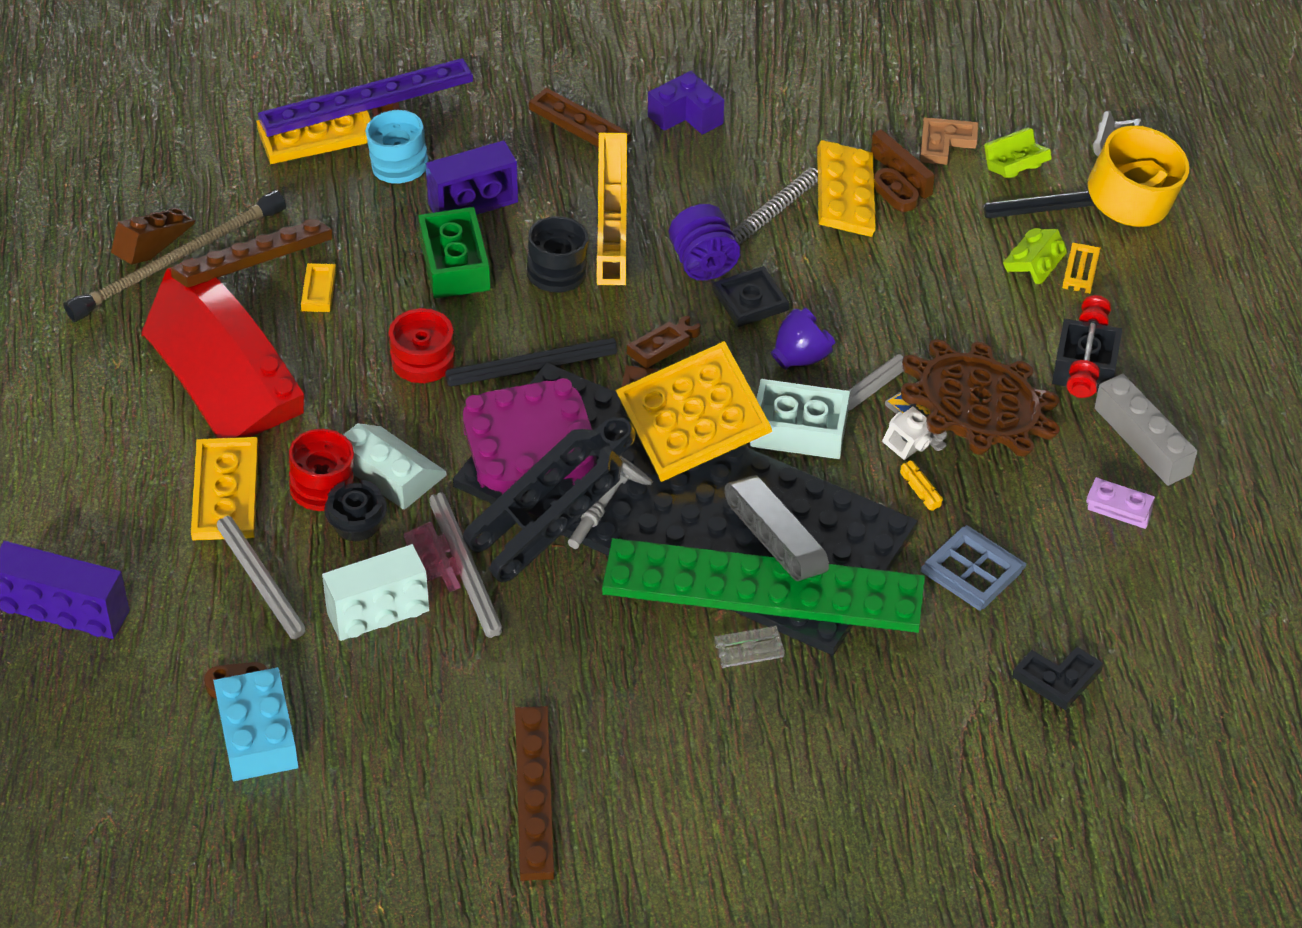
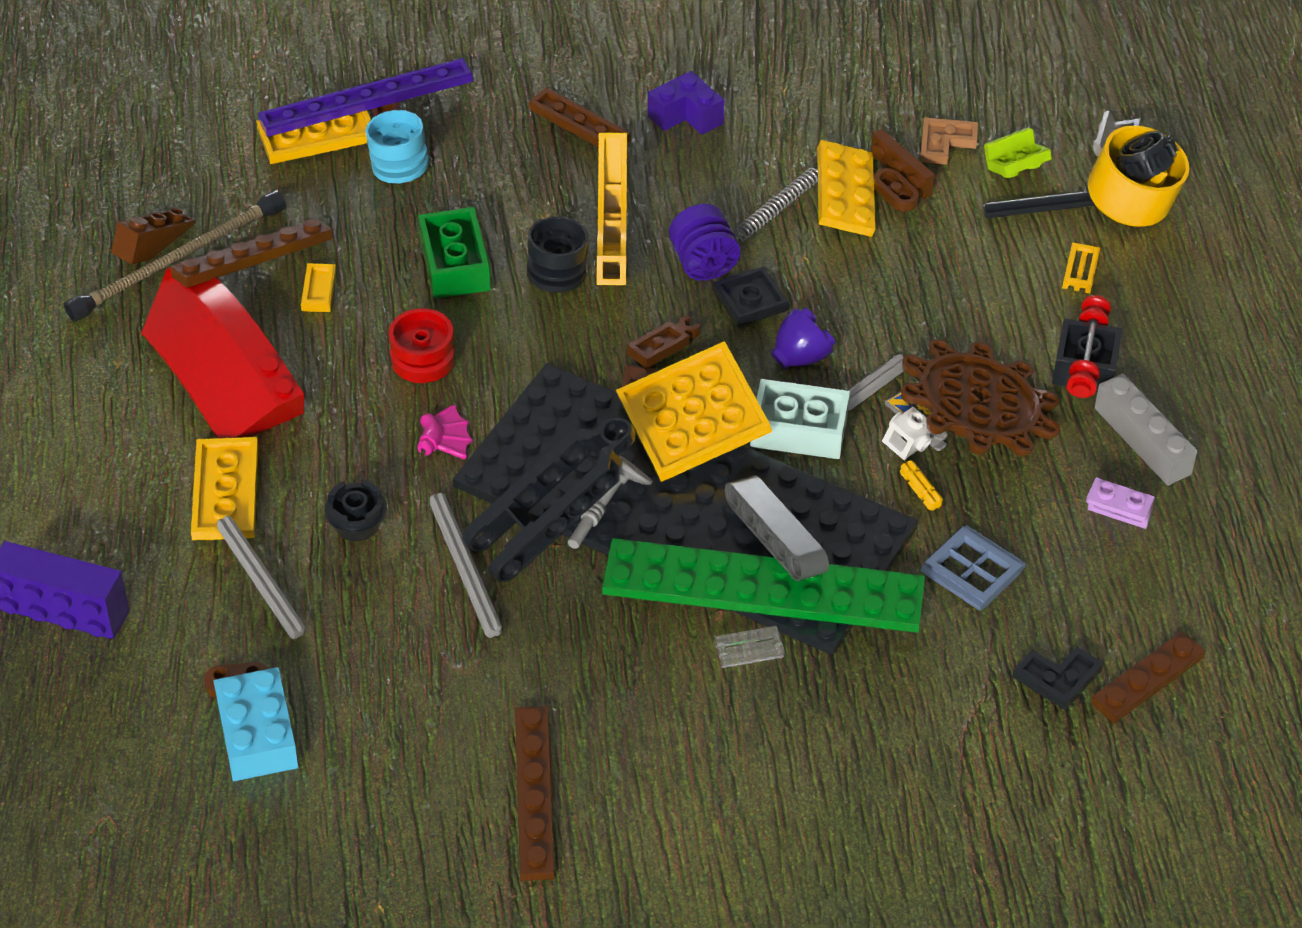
(317, 464): red wheel -> none
(376, 592): light aqua brick -> none
(392, 464): light aqua slope -> none
(432, 553): clear pink bracket -> none
(445, 432): none -> dark pink arm
(473, 178): dark purple brick -> none
(519, 426): magenta plate -> none
(530, 361): black axle -> none
(1037, 253): lime bracket -> none
(1146, 155): none -> black gear
(1147, 677): none -> reddish brown plate

